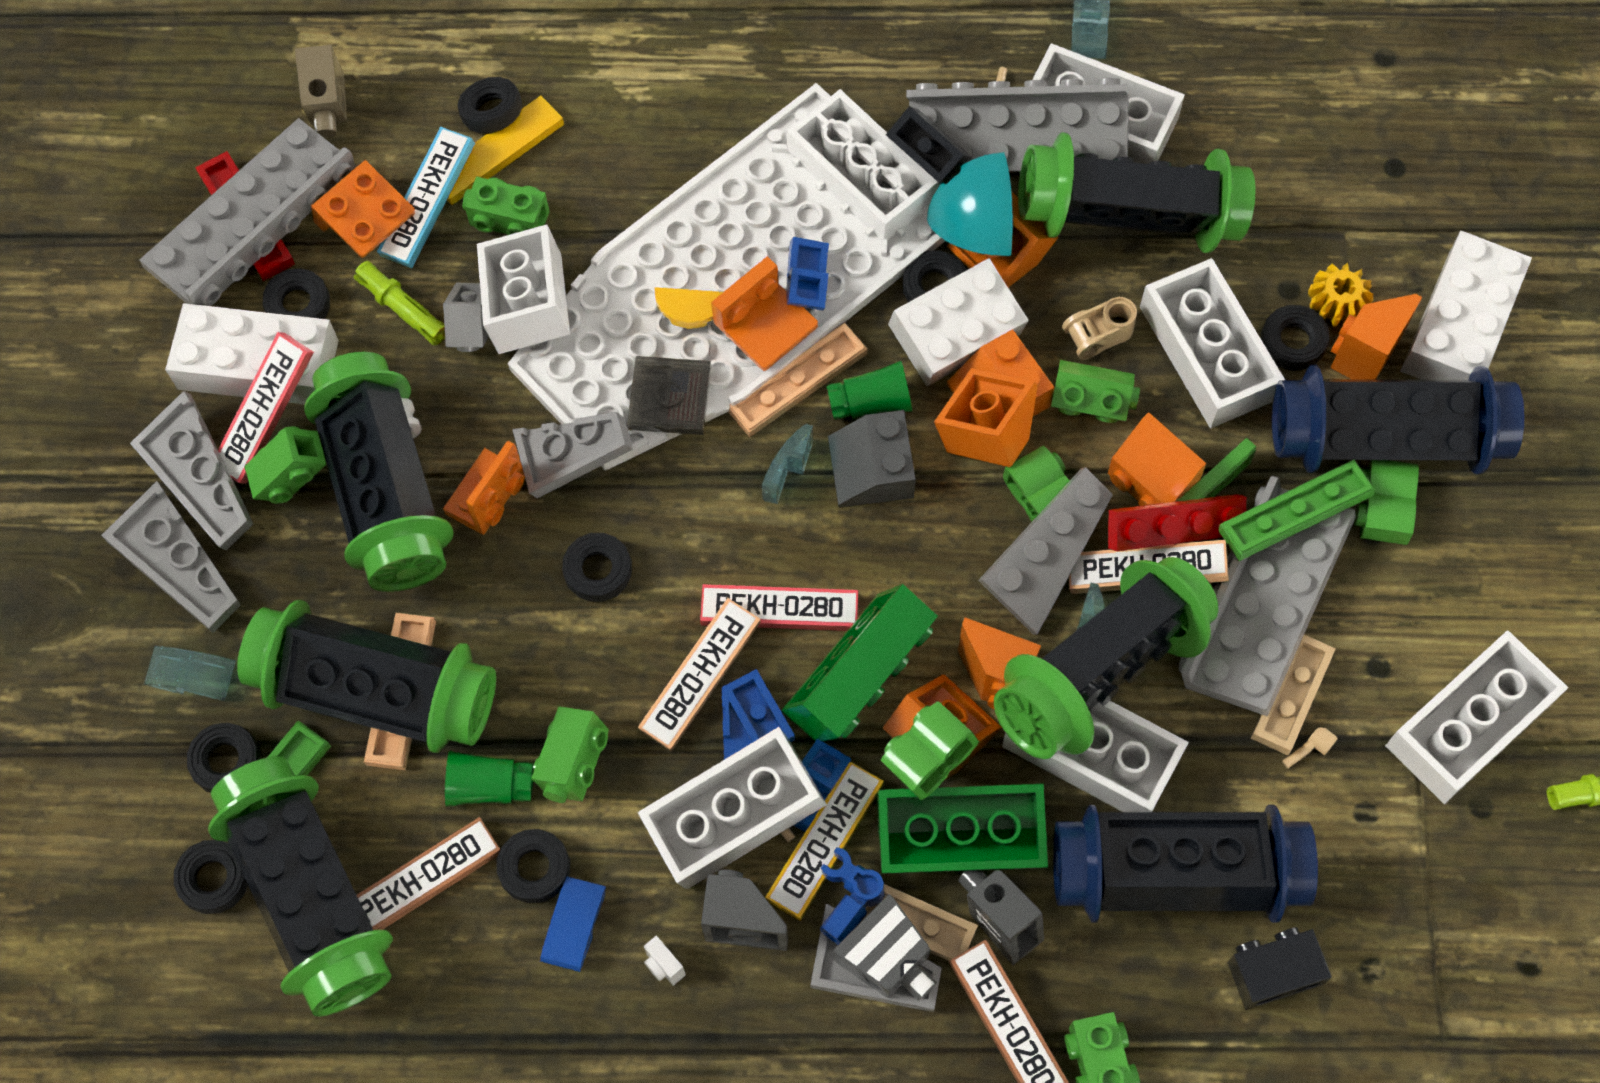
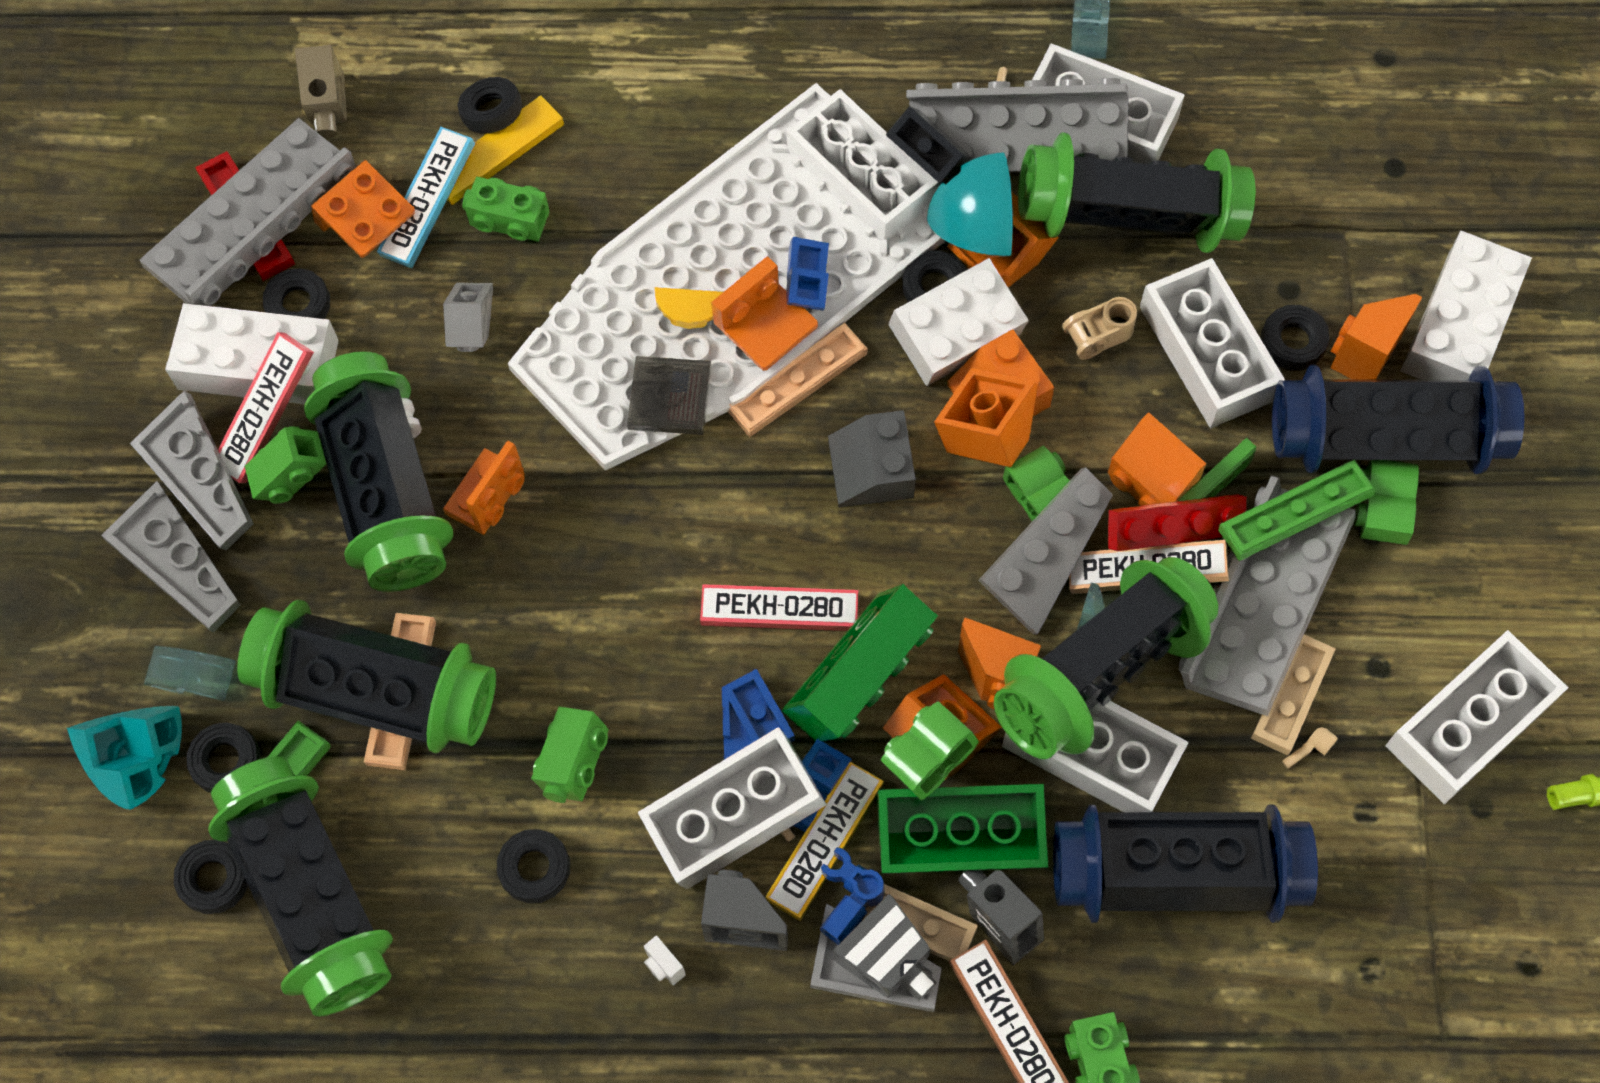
(128, 751): none -> teal brick
(389, 293): lime pin -> none
(428, 874): tile -> none
(486, 780): green plant -> none
(522, 289): white brick -> none
(569, 450): light grey wing -> none
(573, 924): blue slope -> none
(591, 545): black tyre -> none
(699, 674): tile -> none
(790, 458): clear light blue slope -> none
(870, 393): green plant -> none
(1094, 391): bright green brick -> none
(1278, 968): black brick -> none
(1339, 293): yellow gear -> none

